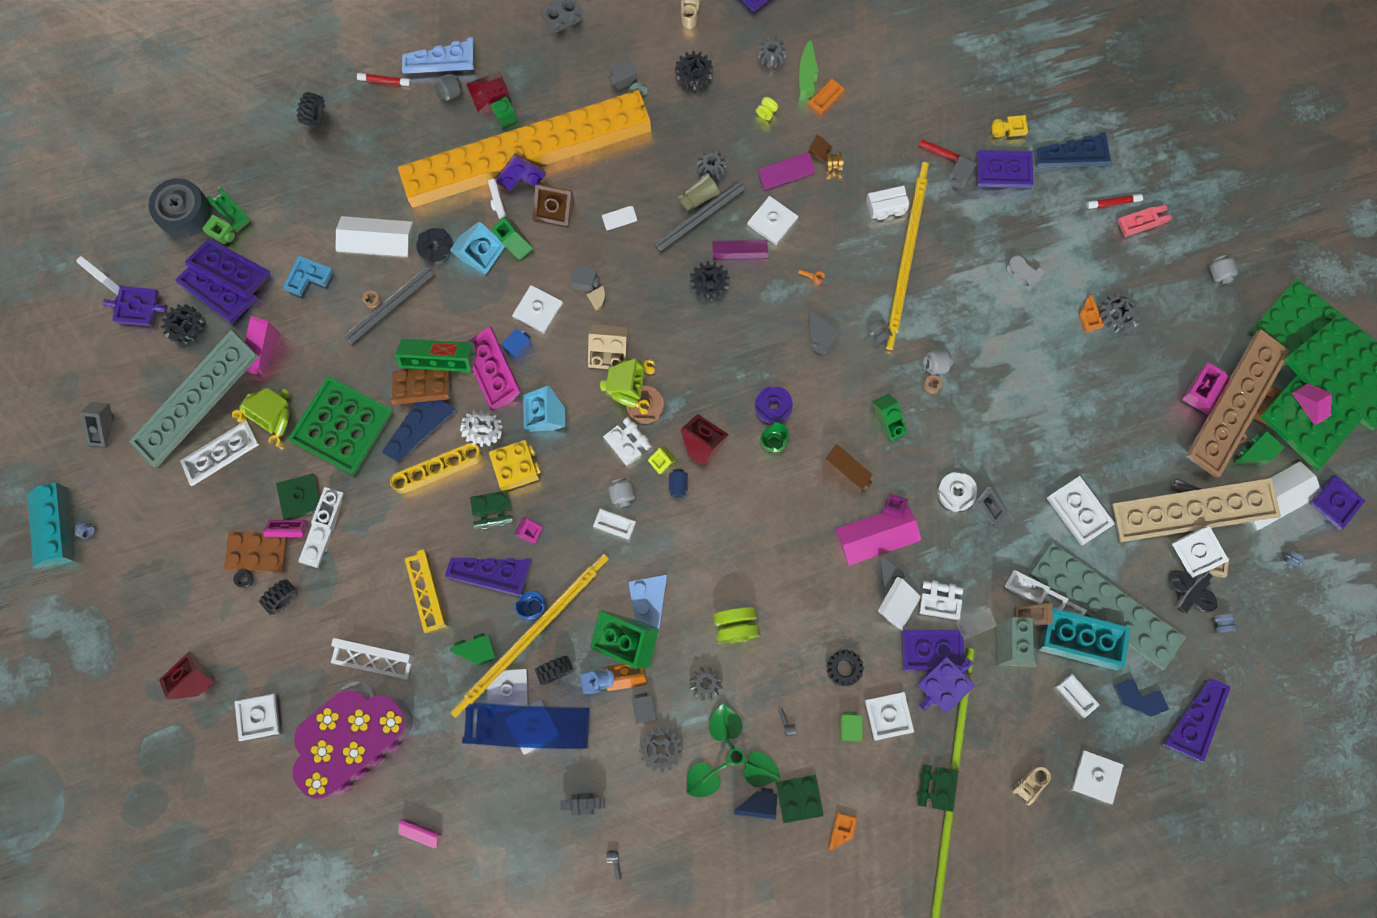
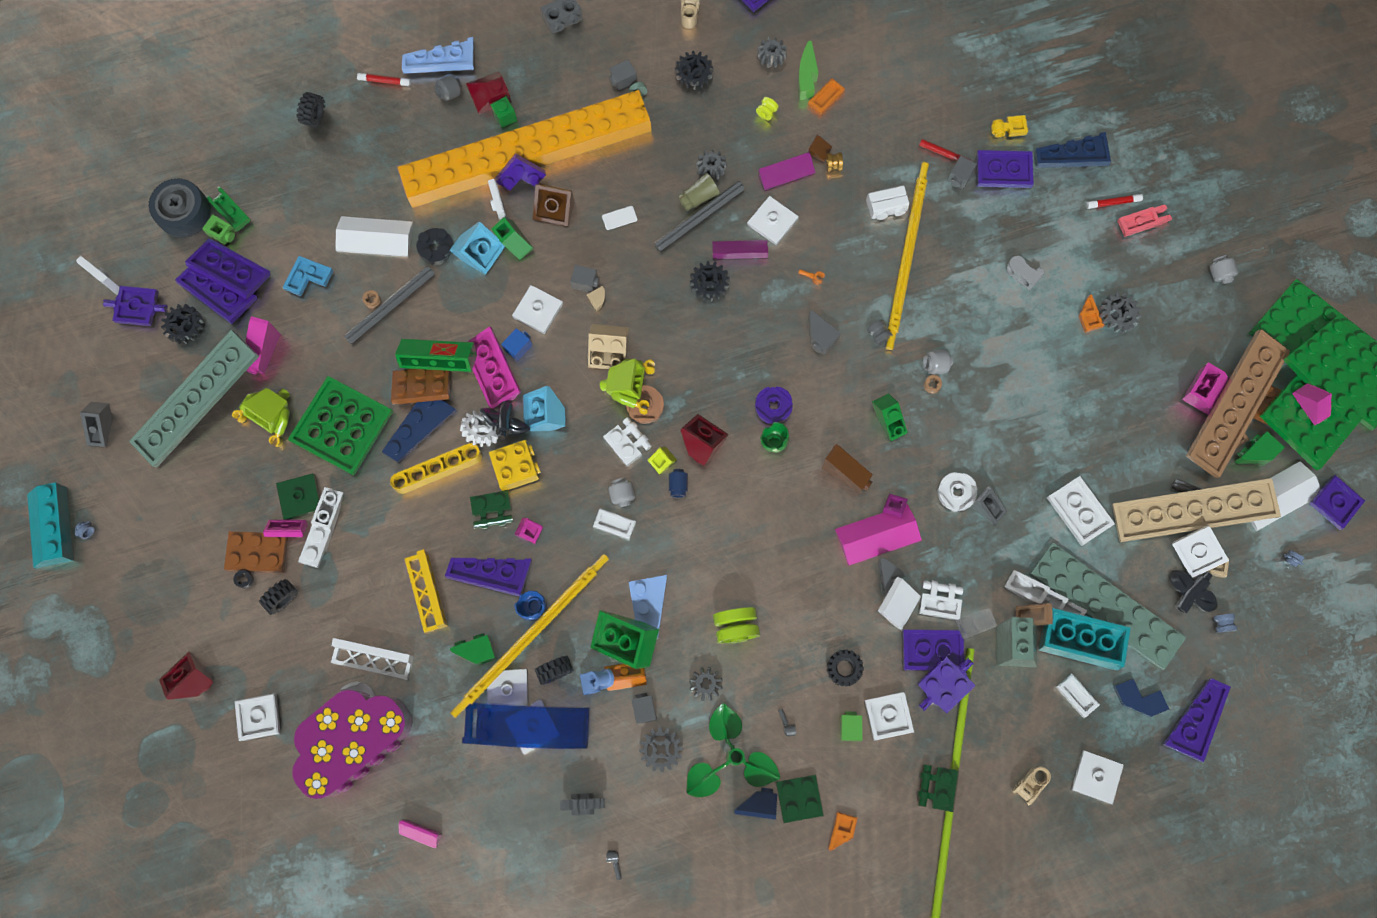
(219, 452): white slope -> none
(503, 422): none -> black plant

